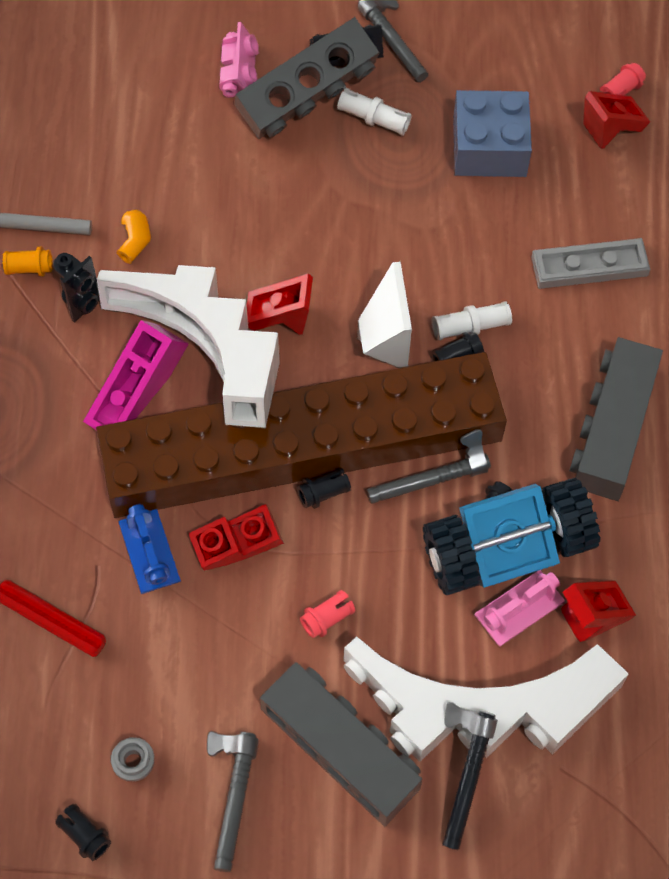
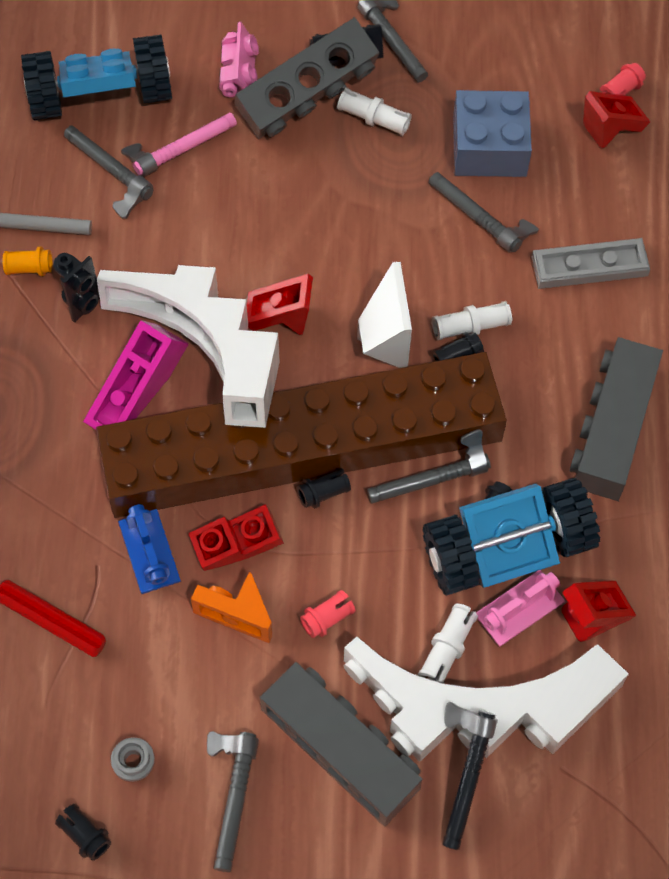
(96, 74): none -> plate
(138, 187): none -> dark grey piece
(138, 233): light orange arm -> none
(148, 162): none -> bright pink piece
(242, 614): none -> orange slope
(448, 644): none -> white pin
(508, 238): none -> dark grey piece

